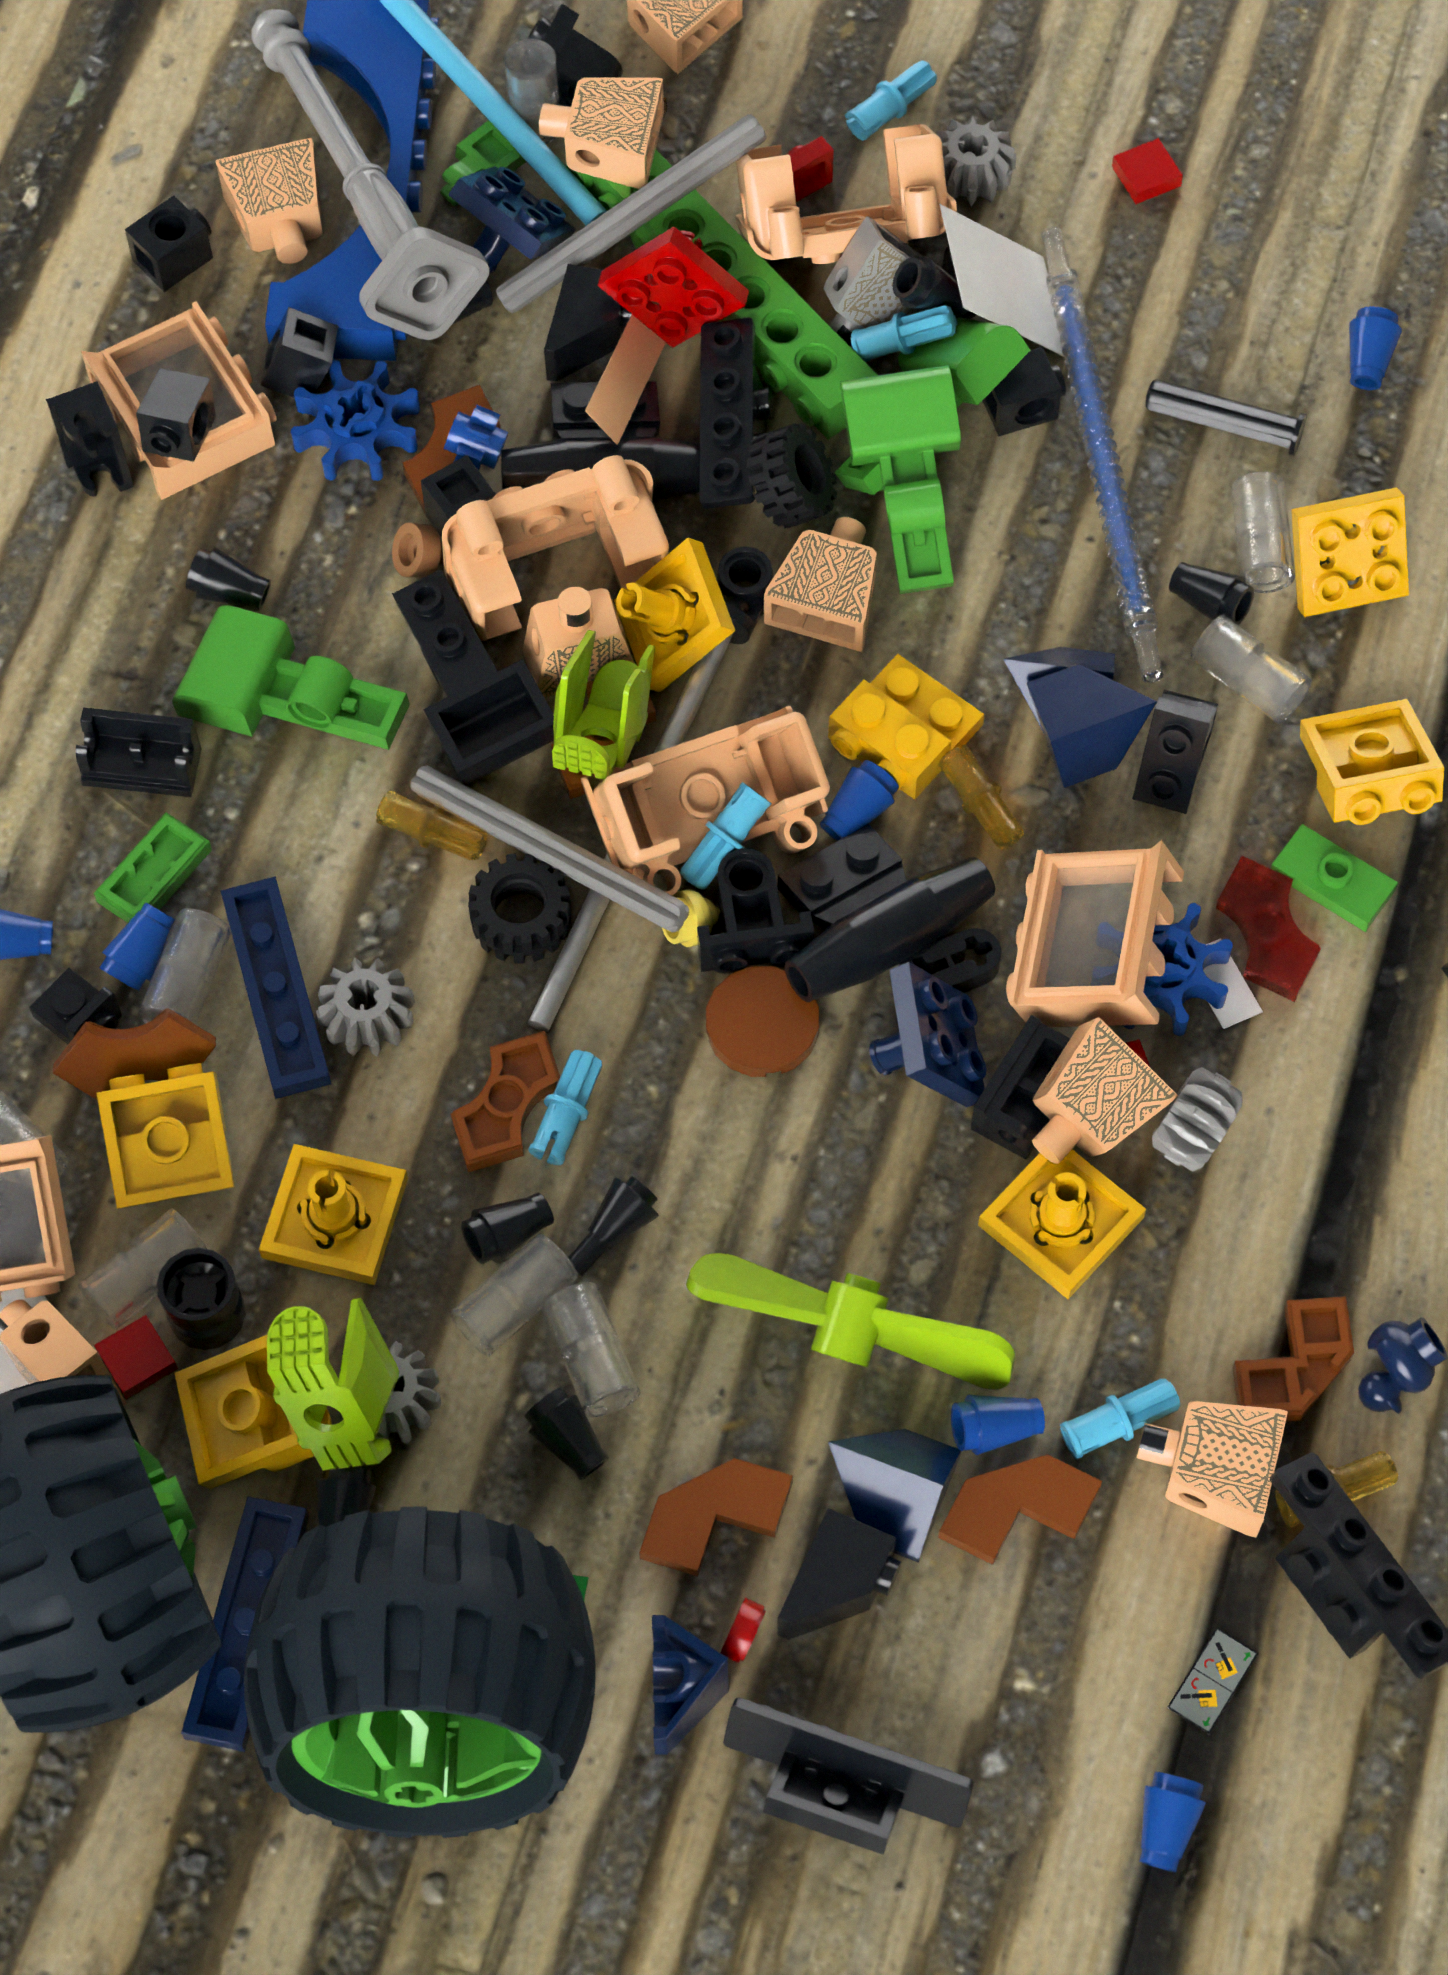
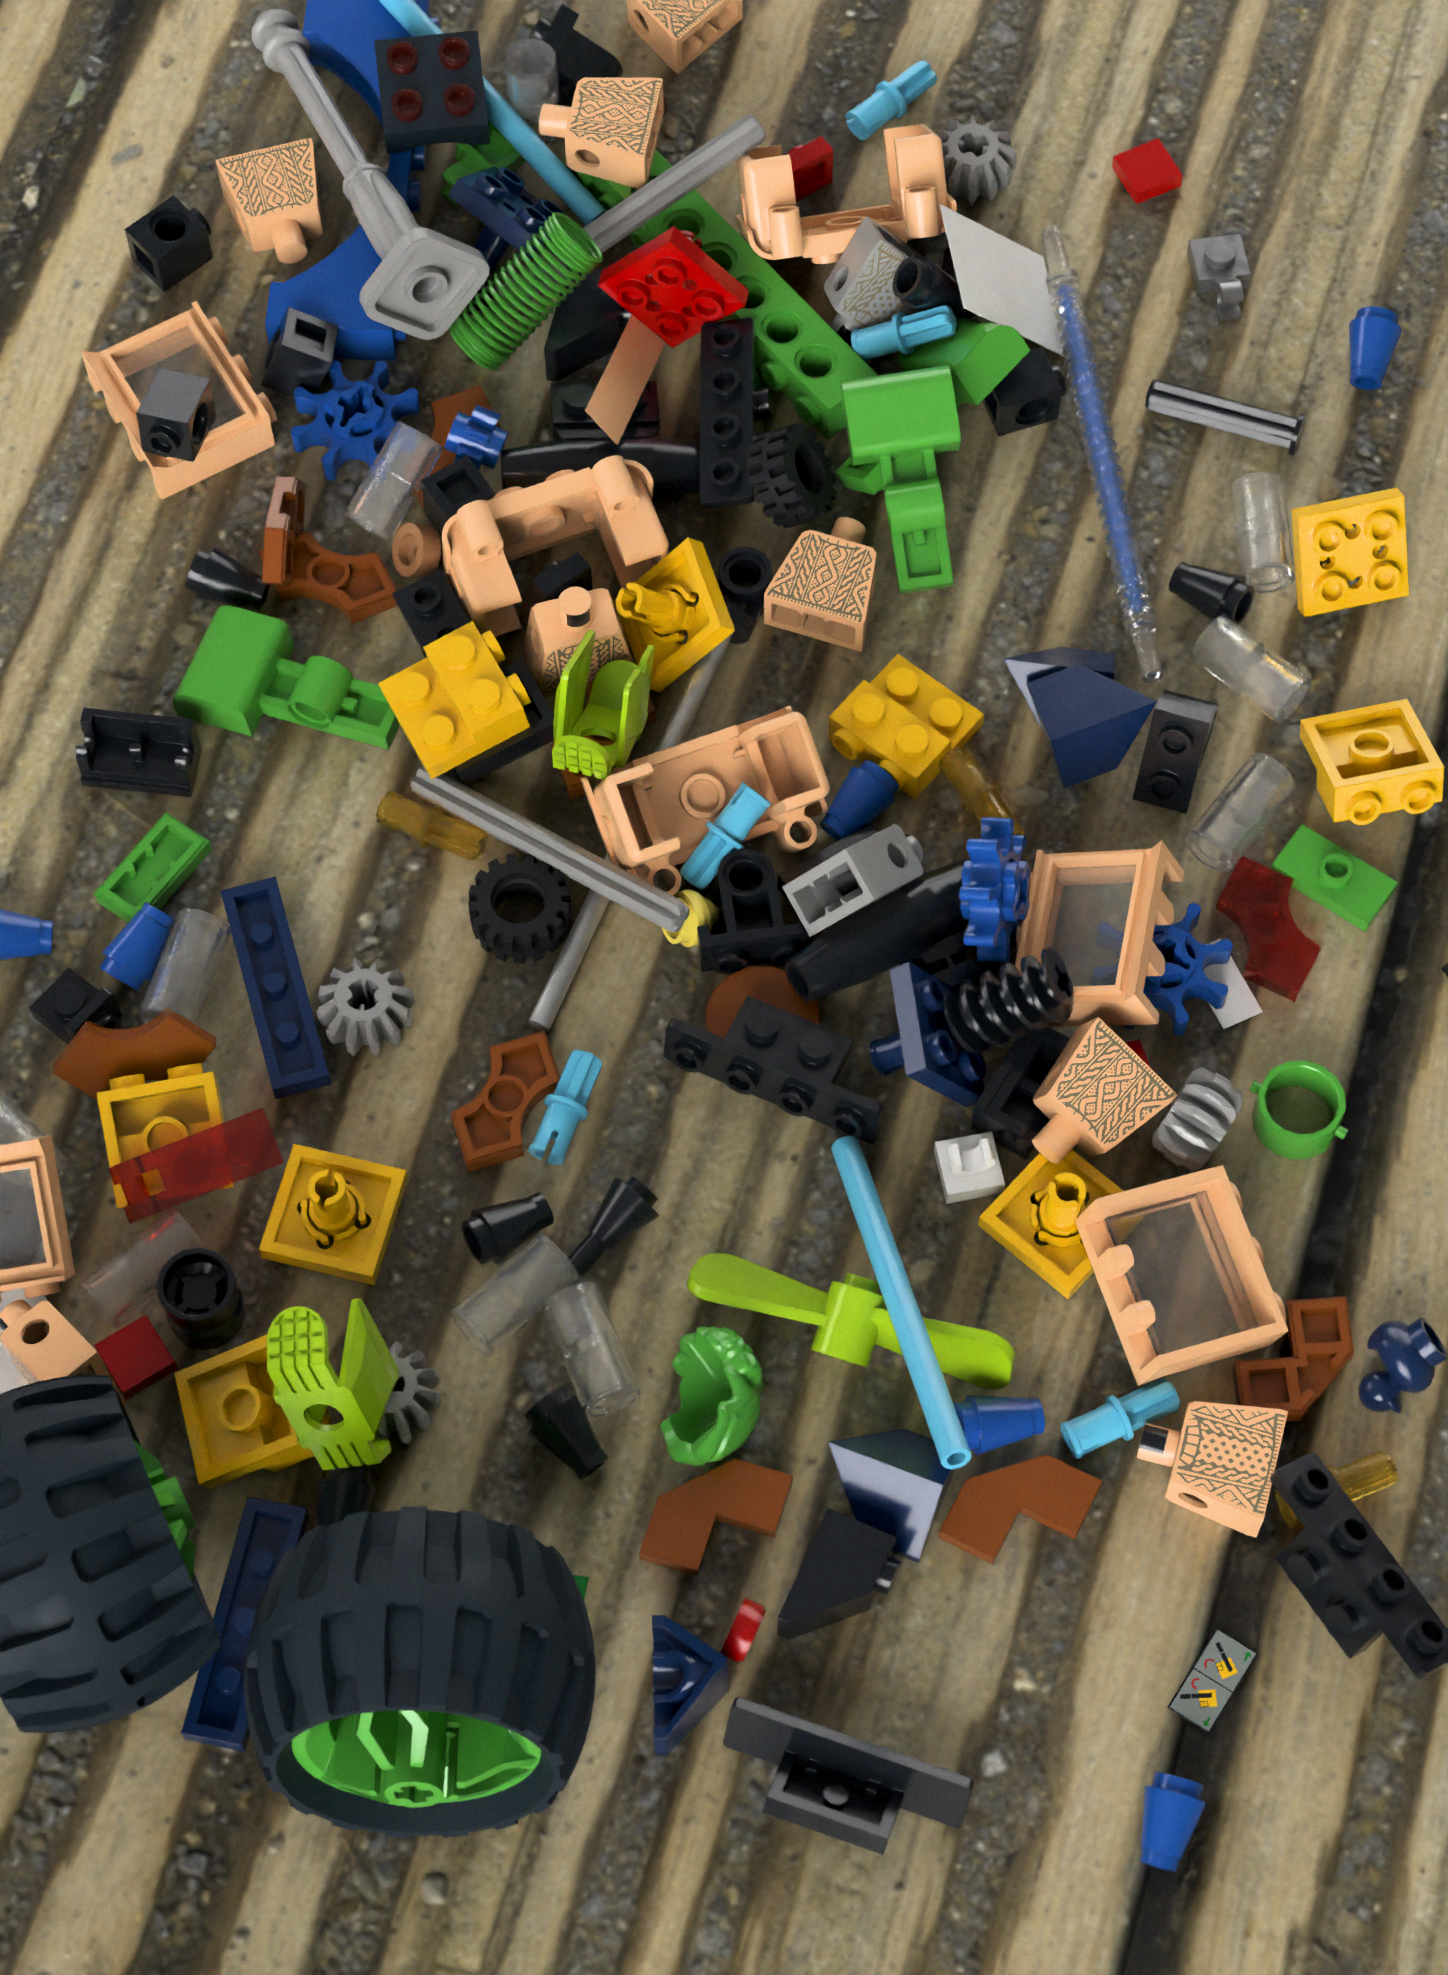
(89, 437): black hinge -> none
(199, 1164): none -> clear red plate
(282, 524): none -> dark orange tile
(352, 584): none -> dark orange tile
(397, 470): none -> clear pin
(431, 90): none -> black brick
(457, 700): none -> yellow plate
(479, 336): none -> bright green piece
(561, 575): none -> black plate
(716, 1395): none -> bright green hair
(780, 1062): none -> black bracket
(877, 864): none -> light grey torso
(901, 1304): none -> medium azure piece
(969, 1167): none -> white tile
(994, 889): none -> blue gear
(1010, 1005): none -> black piece
(1181, 1274): none -> window
(1220, 268): none -> flat silver plate
(1240, 812): none -> clear pin
(1308, 1076): none -> bright green piece

